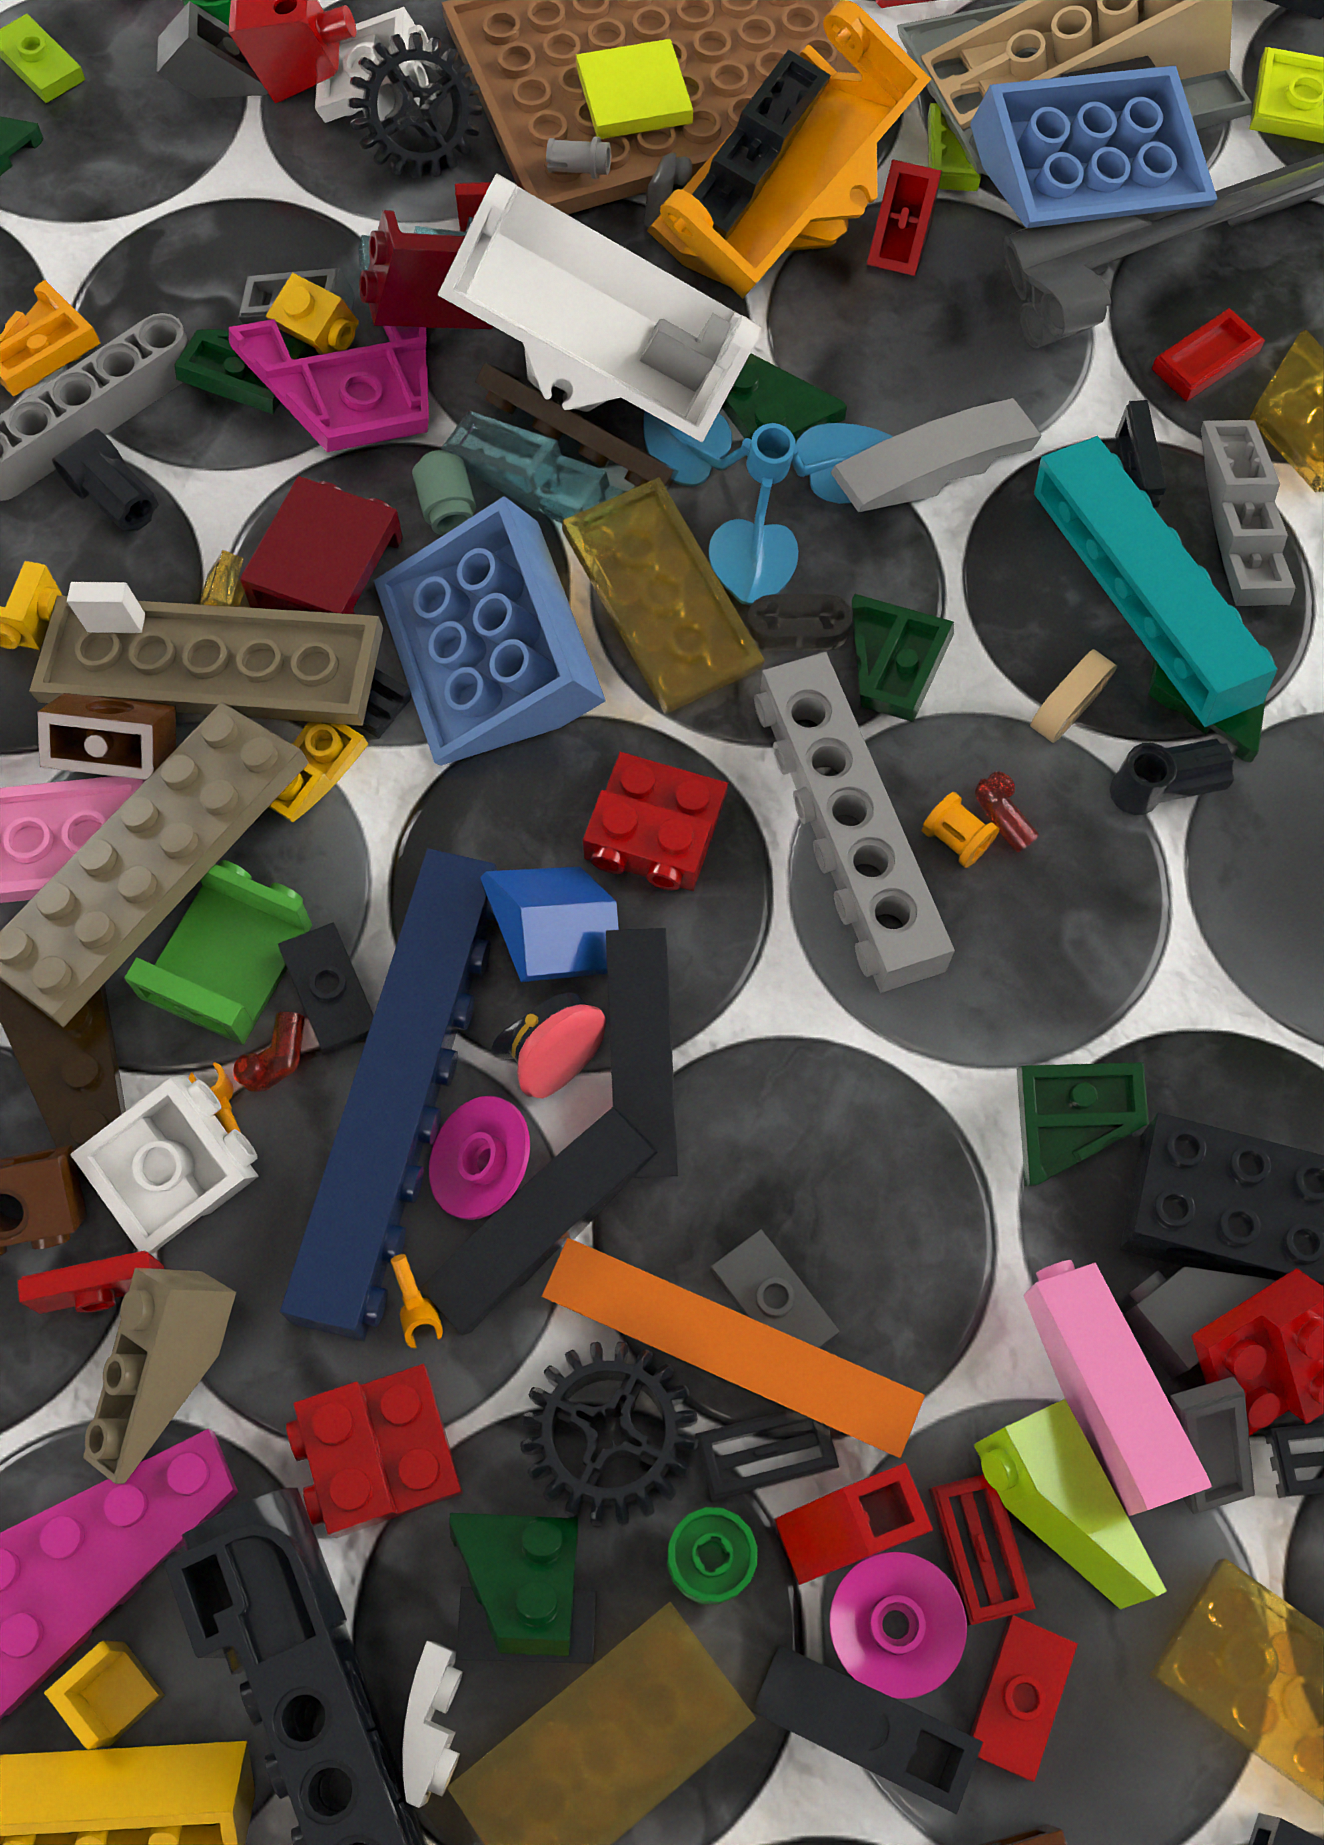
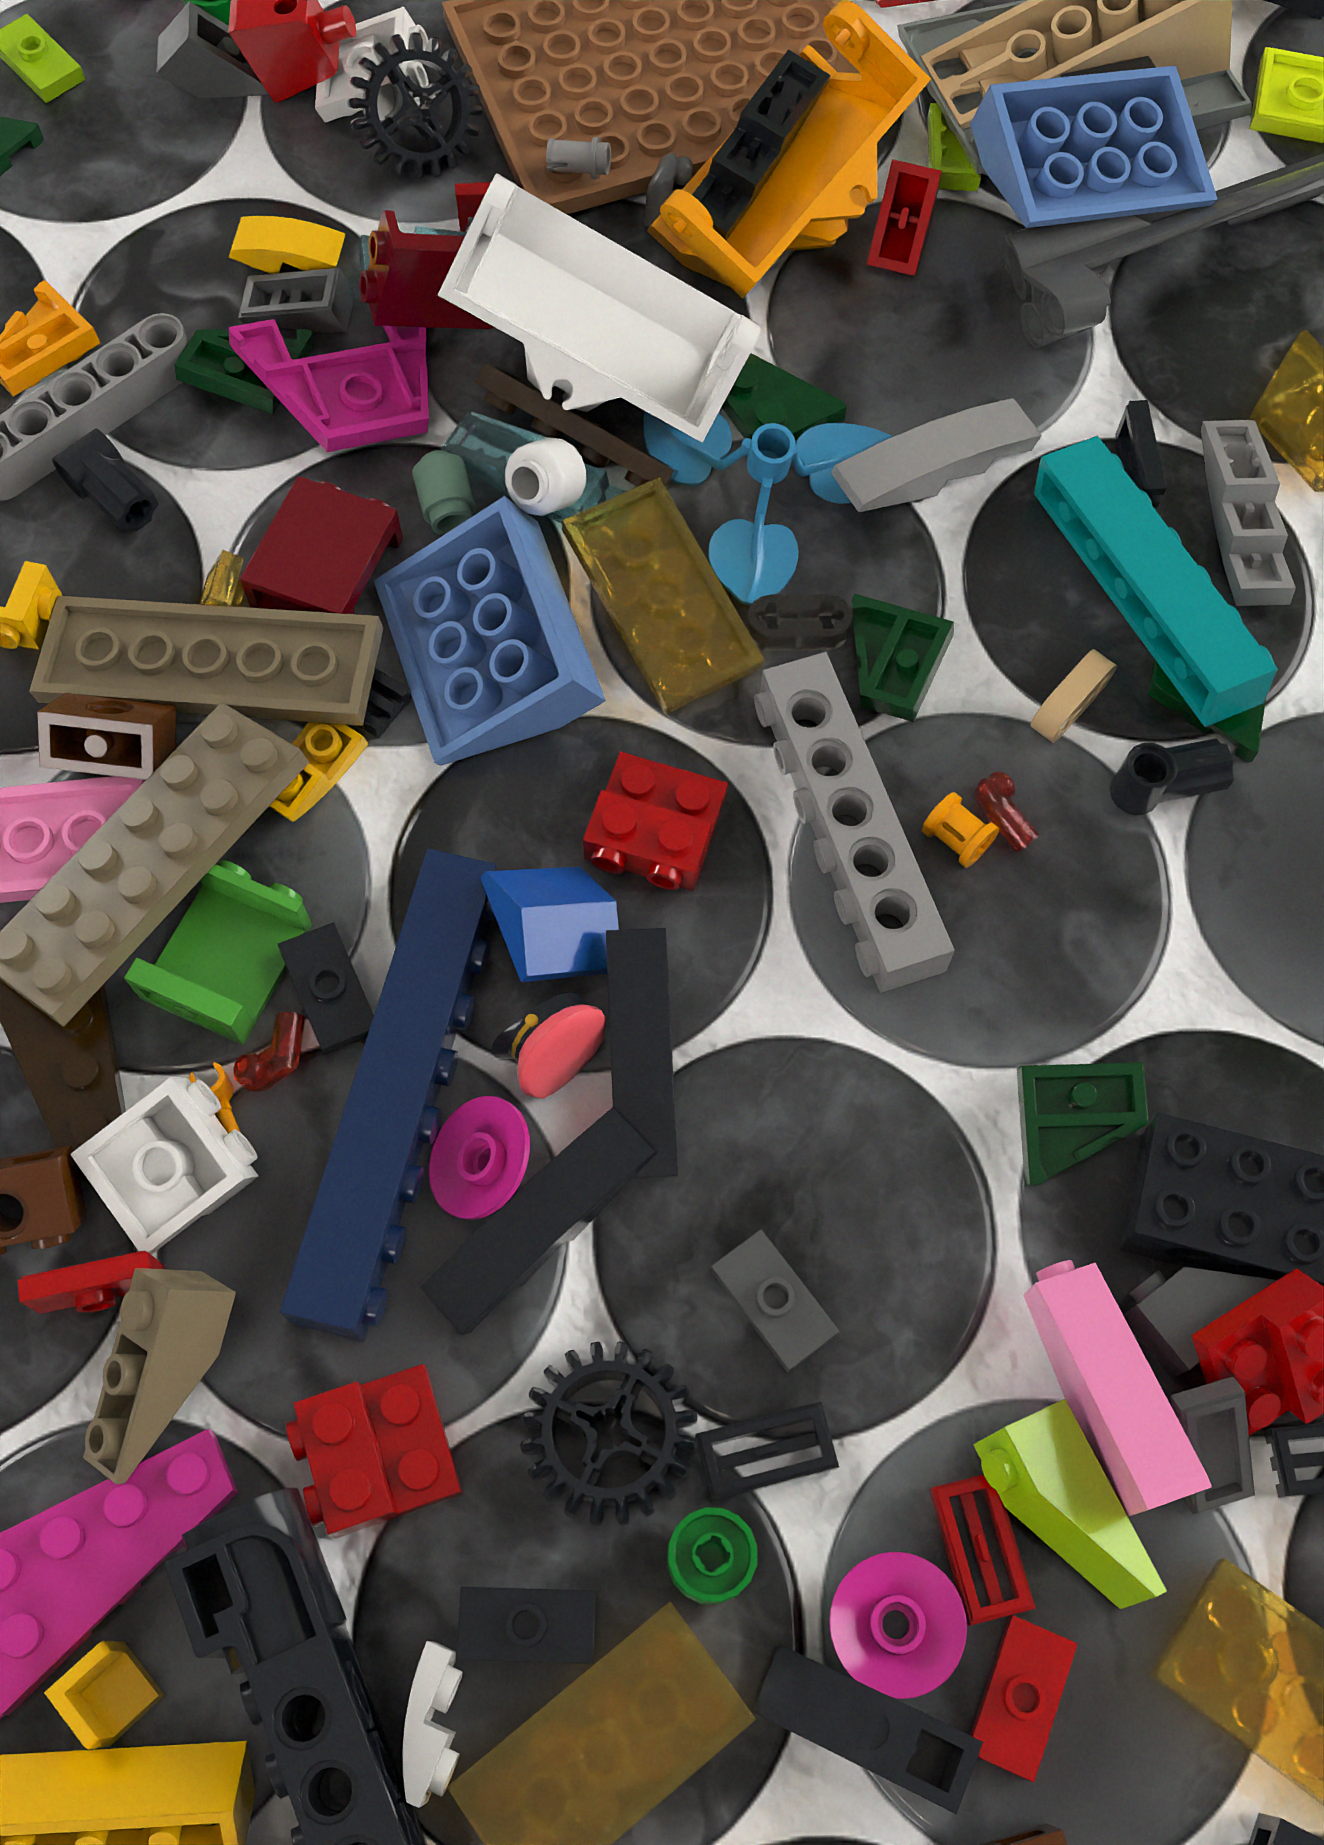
(106, 607): white tile -> none
(270, 240): none -> yellow slope
(314, 315): yellow bracket -> none
(415, 1308): light orange hand -> none
(521, 1577): dark green wing -> none
(545, 476): none -> white head
(634, 89): neon yellow tile -> none
(682, 355): light grey panel -> none
(735, 1347): orange tile -> none
(853, 1523): red slope -> none
(1207, 354): red tile -> none

